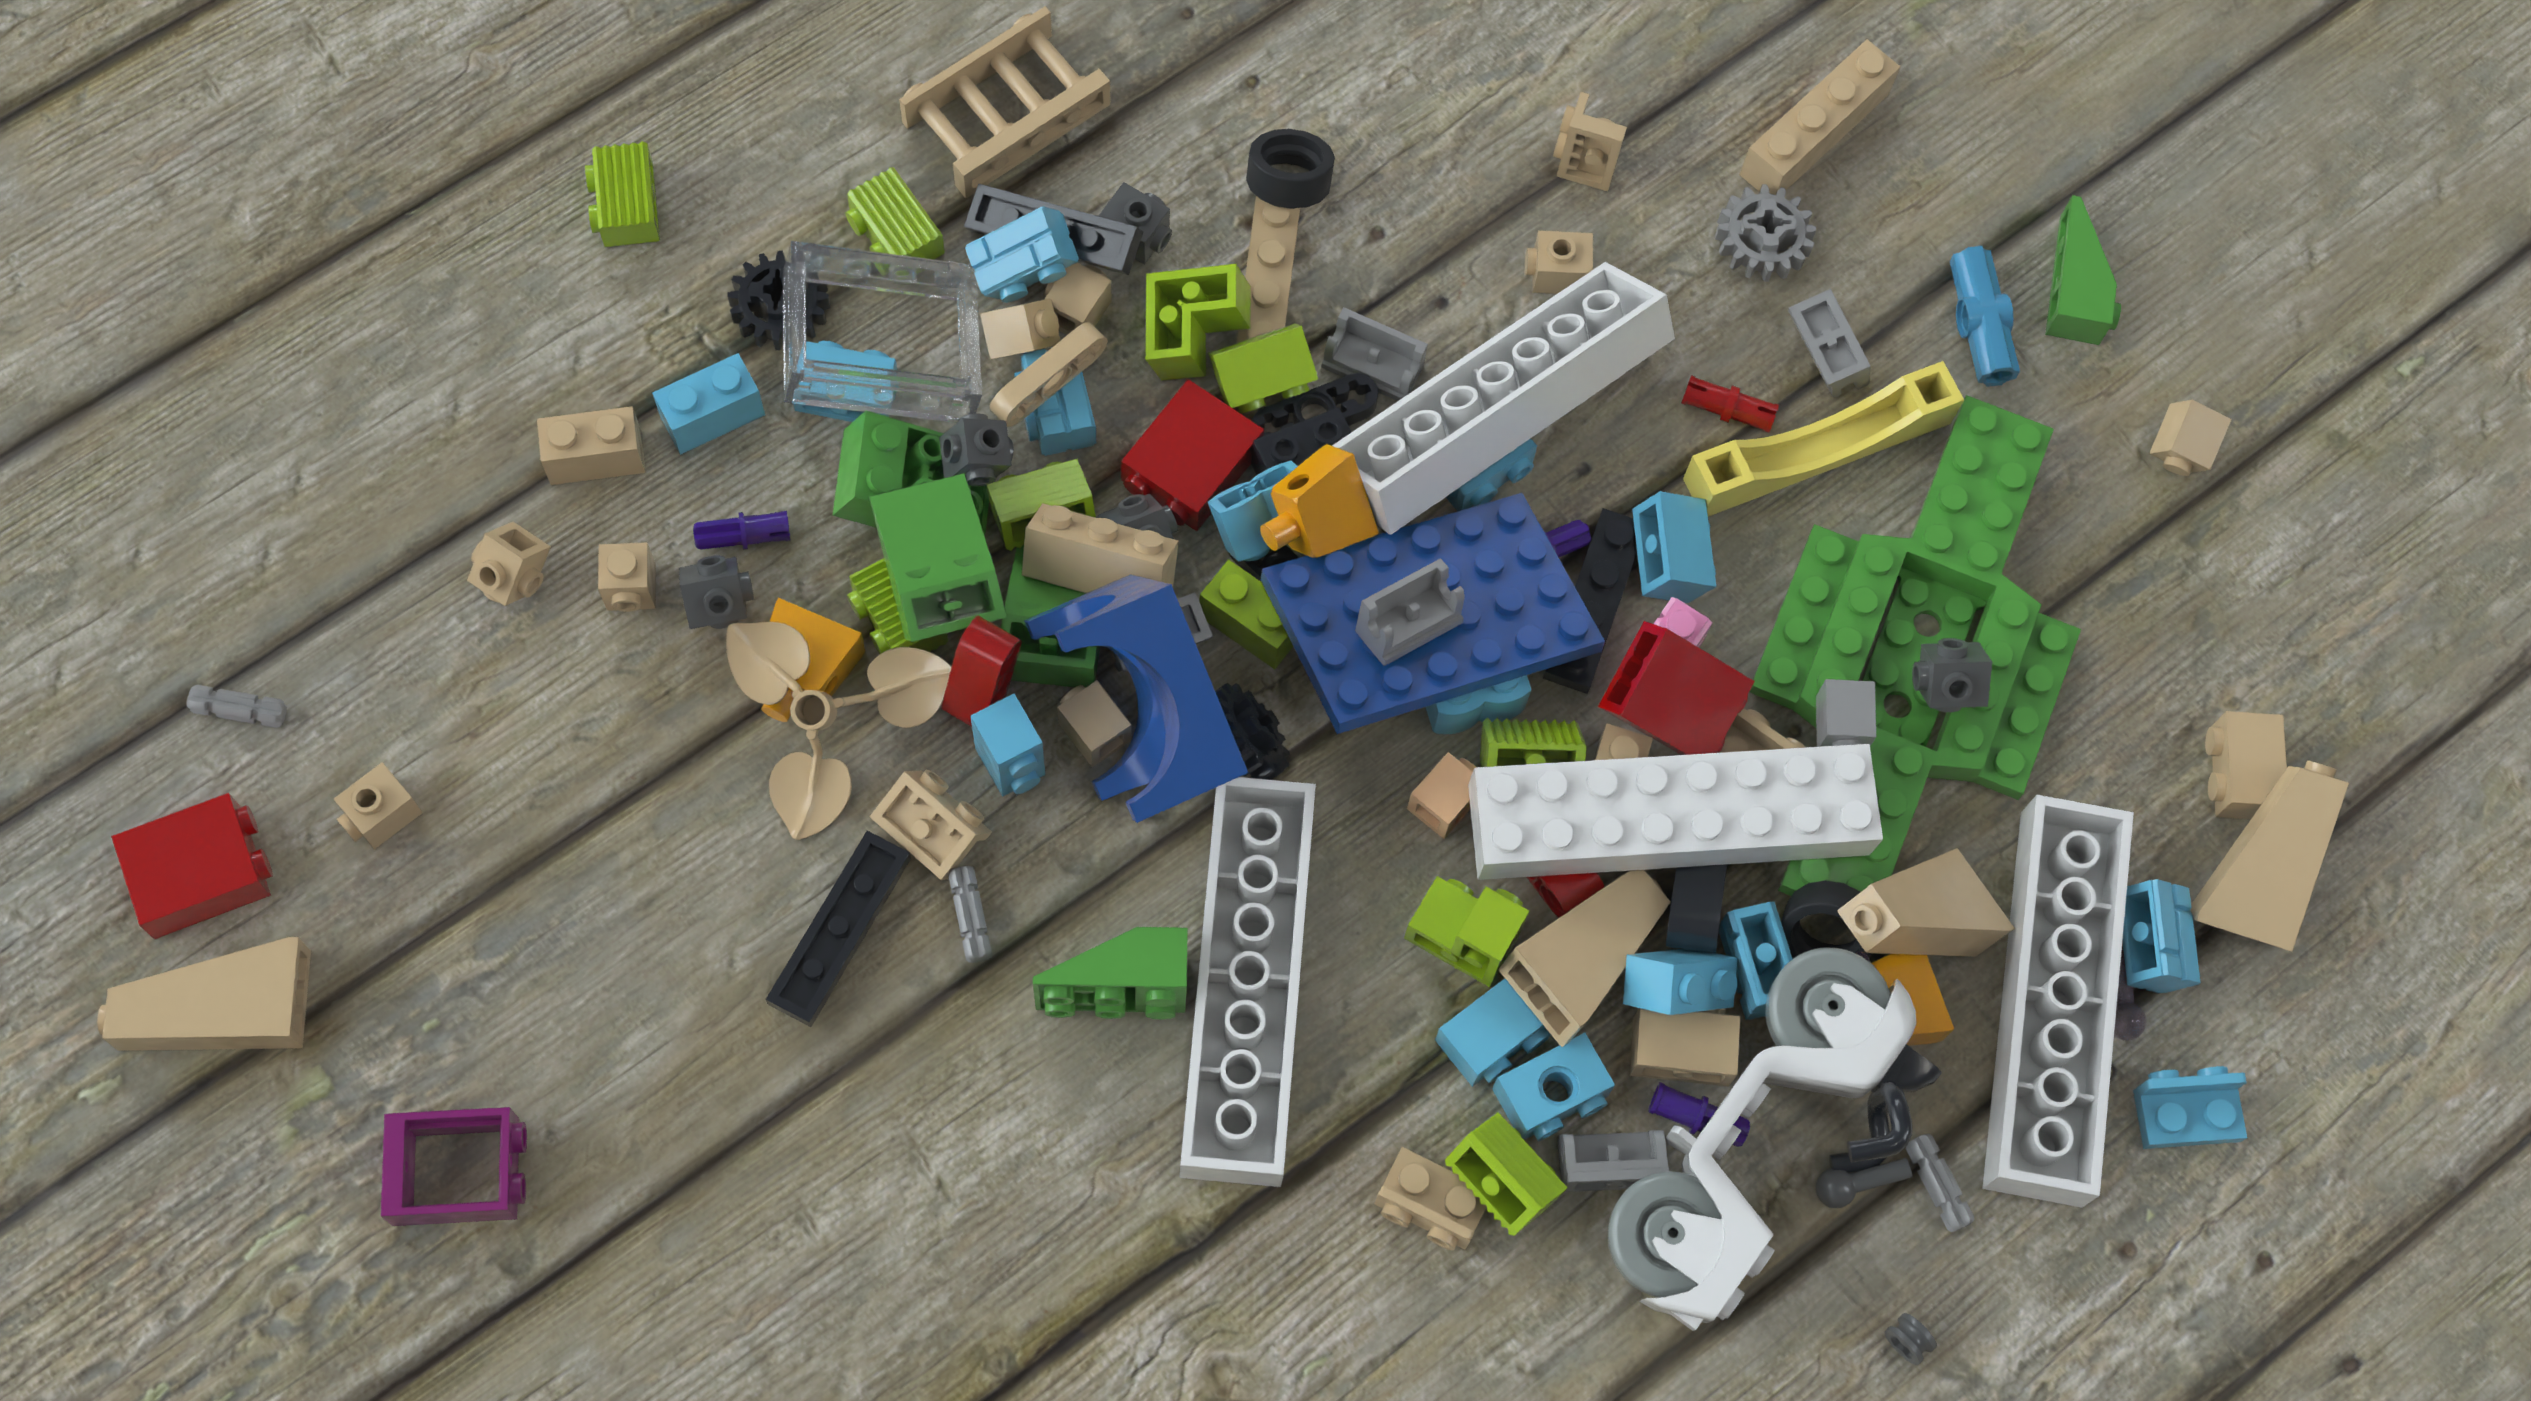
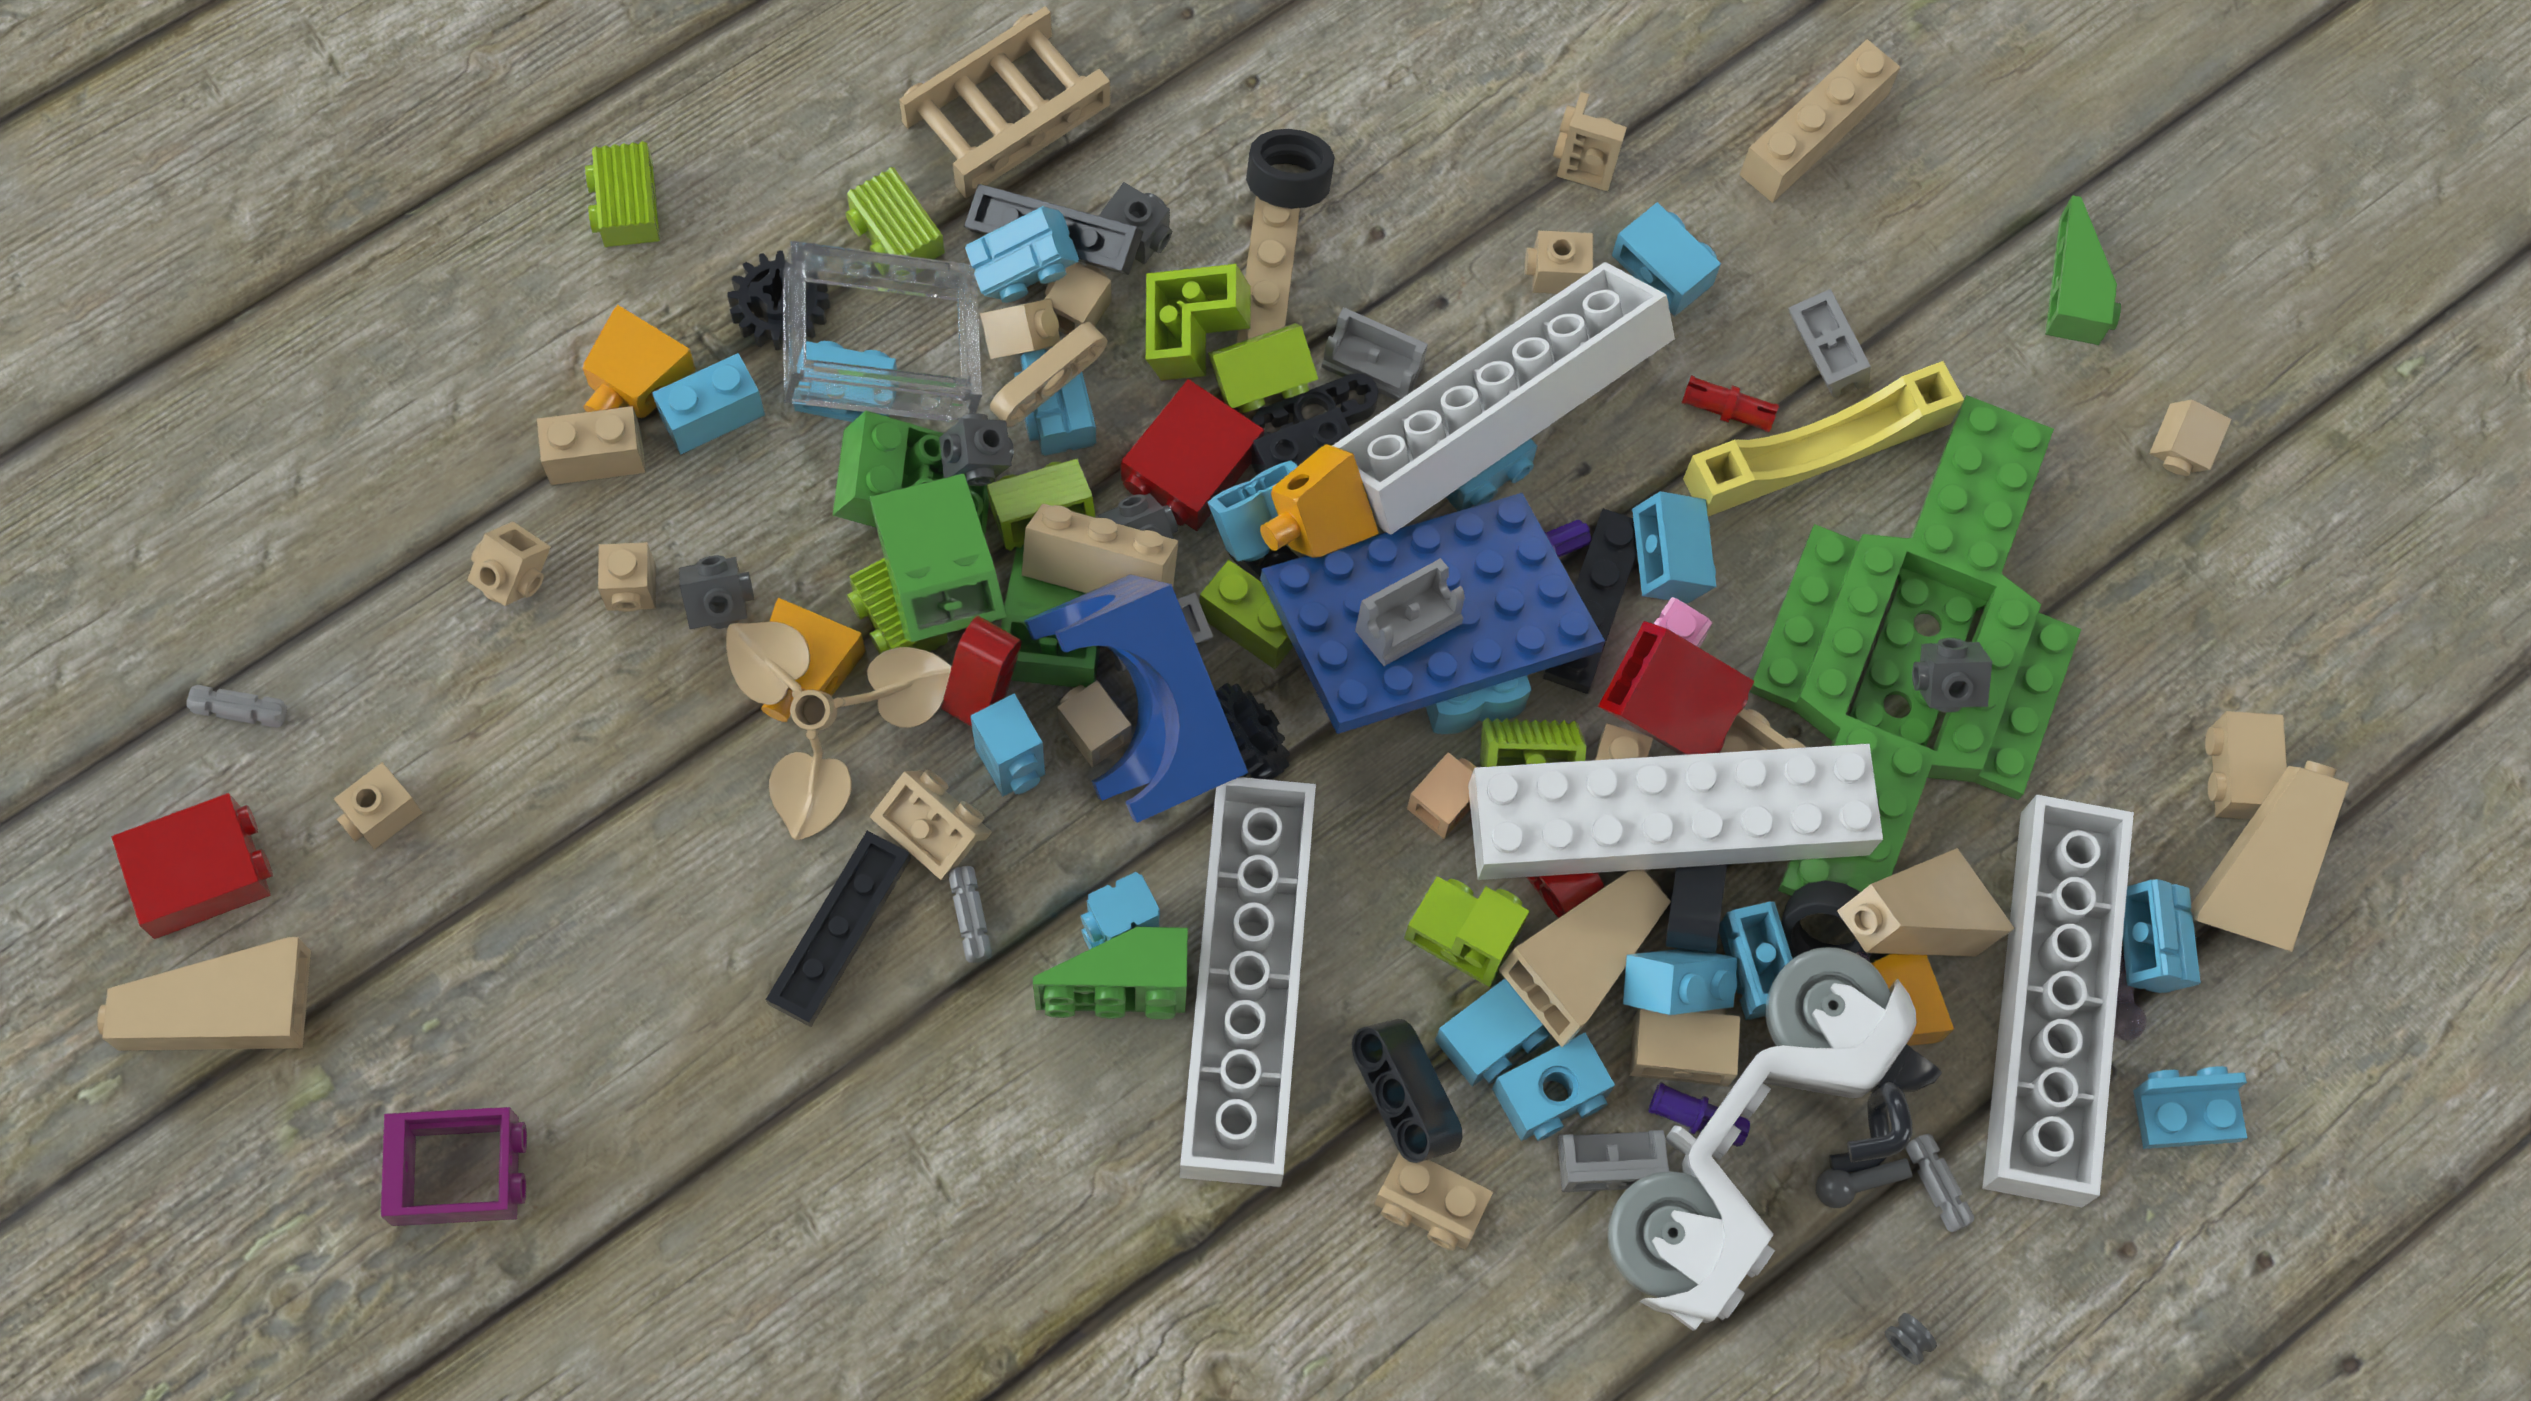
(632, 363): none -> light orange torso
(742, 530): dark purple axle -> none
(1119, 910): none -> medium azure brick
(1406, 1090): none -> black beam
(1505, 1174): lime brick -> none
(1667, 257): none -> medium azure brick
(1765, 232): light grey gear -> none
(1845, 713): light grey brick -> none
(1984, 316): dark azure piece -> none

